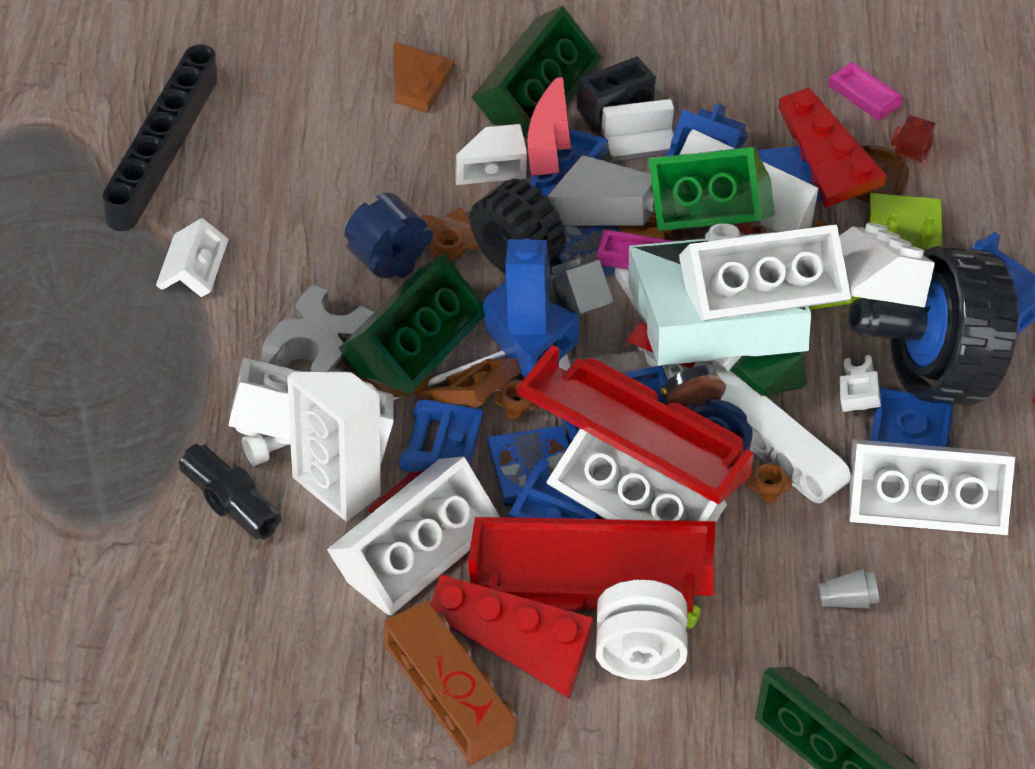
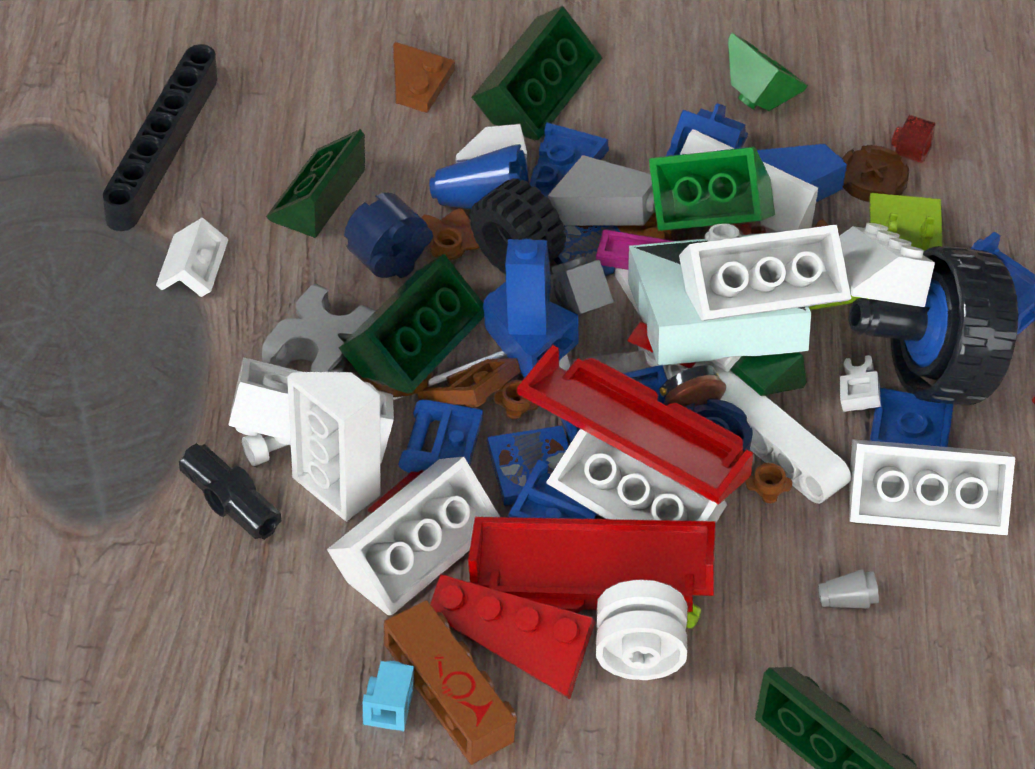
(321, 185): none -> dark green slope
(389, 696): none -> medium azure brick
(474, 178): none -> blue cone
(548, 130): coral slope -> none
(614, 86): black brick -> none
(638, 129): white panel -> none
(759, 77): none -> slope
(833, 155): red wing -> none
(865, 91): dark pink tile -> none

